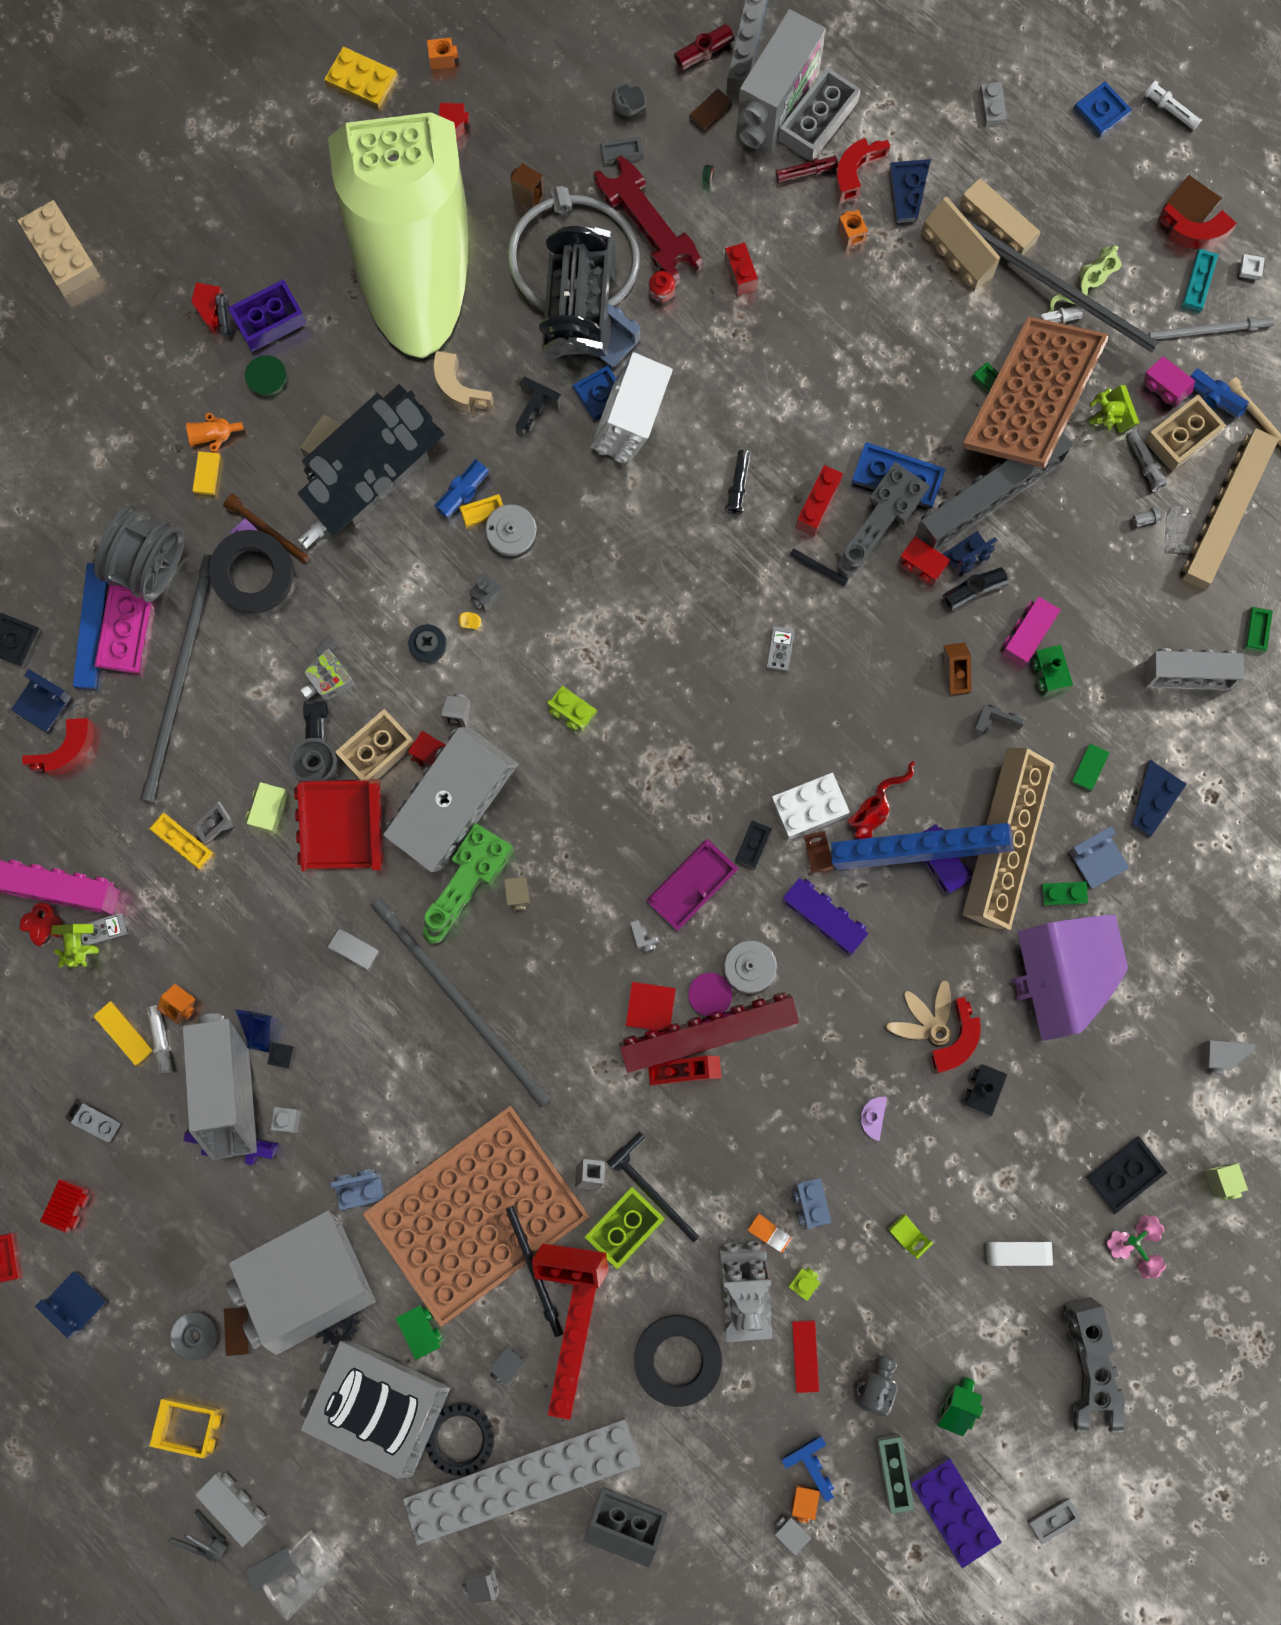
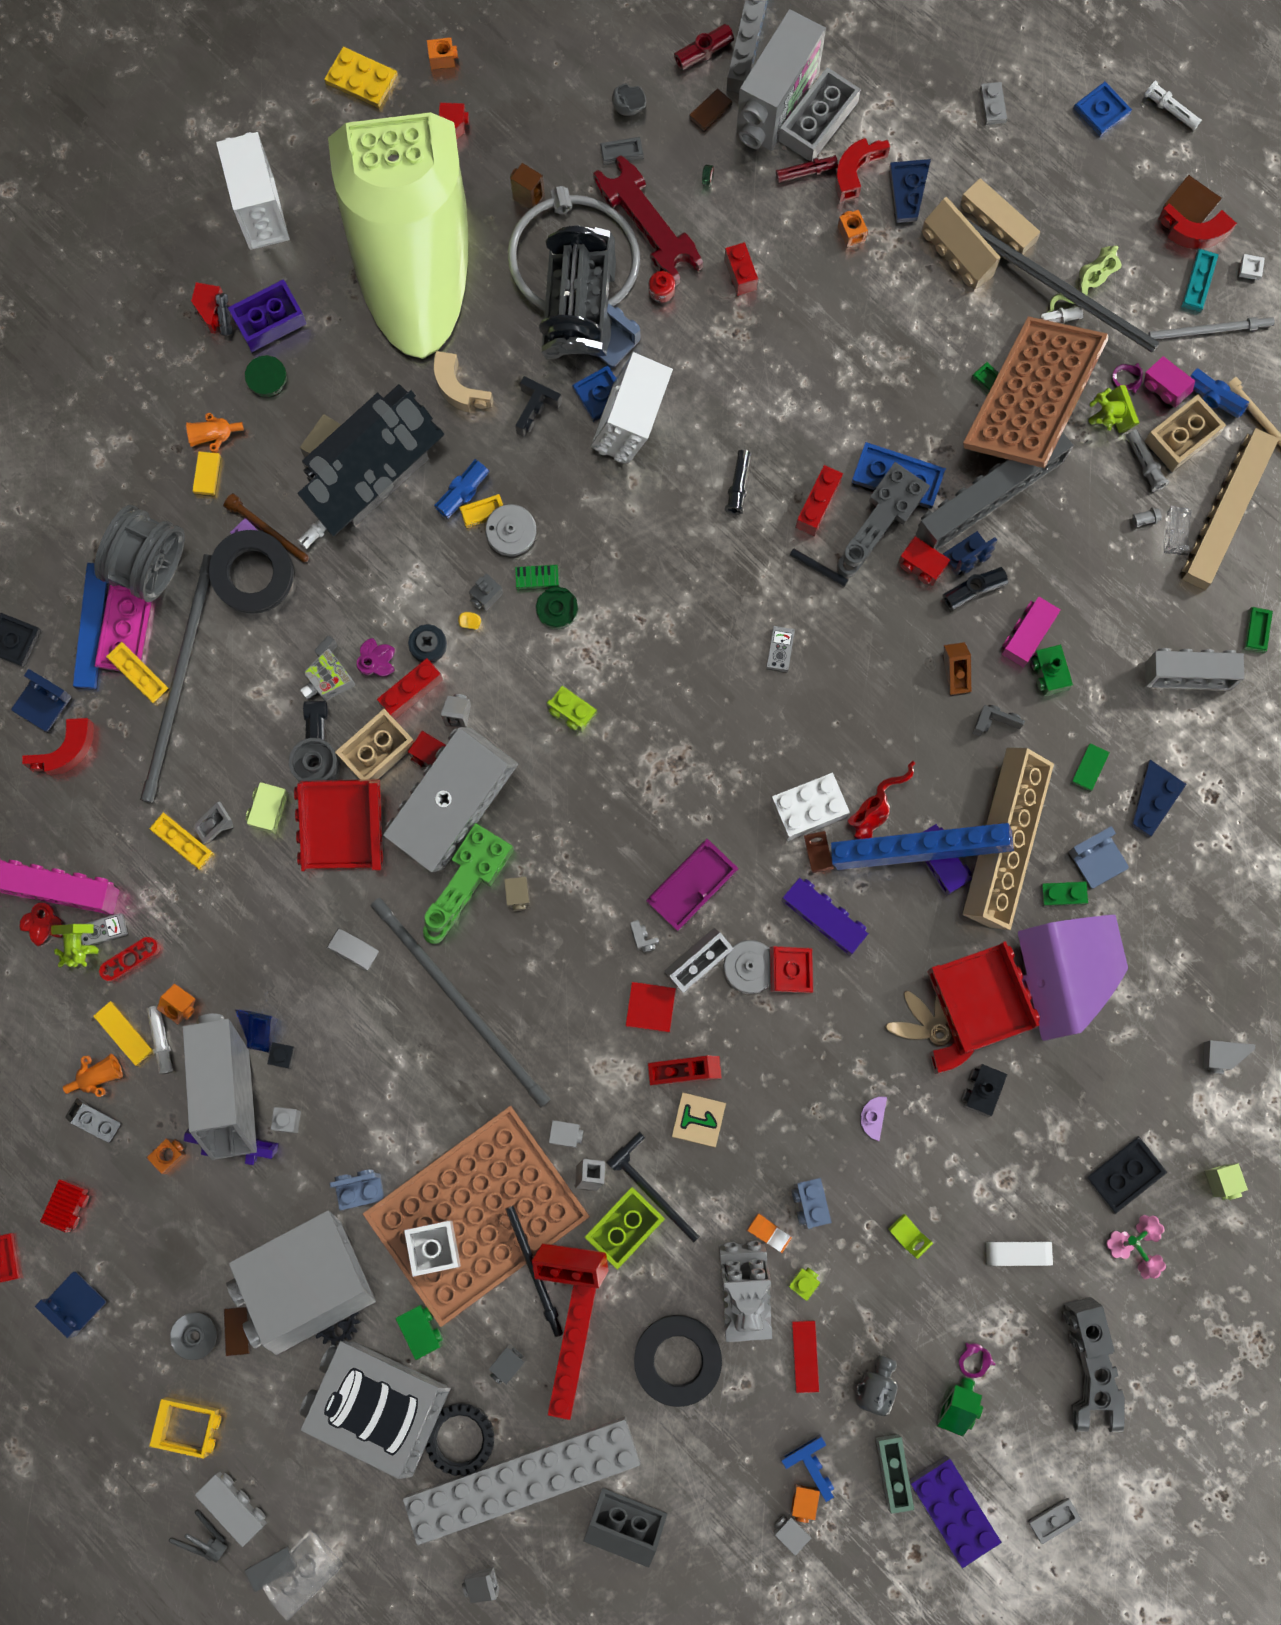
(58, 248): tan brick -> none
(100, 1073): none -> orange piece
(118, 973): none -> red beam
(137, 672): none -> yellow tile
(157, 1156): none -> orange brick
(252, 190): none -> white window
(378, 656): none -> magenta plate
(410, 689): none -> red brick
(432, 1248): none -> white brick
(537, 577): none -> green tile
(557, 608): none -> dark green tile
(565, 1134): none -> light grey brick
(698, 960): none -> light grey brick
(698, 1120): none -> tan tile
(708, 1032): dark red brick -> none
(710, 994): magenta tile -> none
(753, 844): black plate -> none
(791, 969): none -> red tile
(984, 998): none -> red panel
(986, 1362): none -> magenta piece
(1134, 369): none -> magenta piece

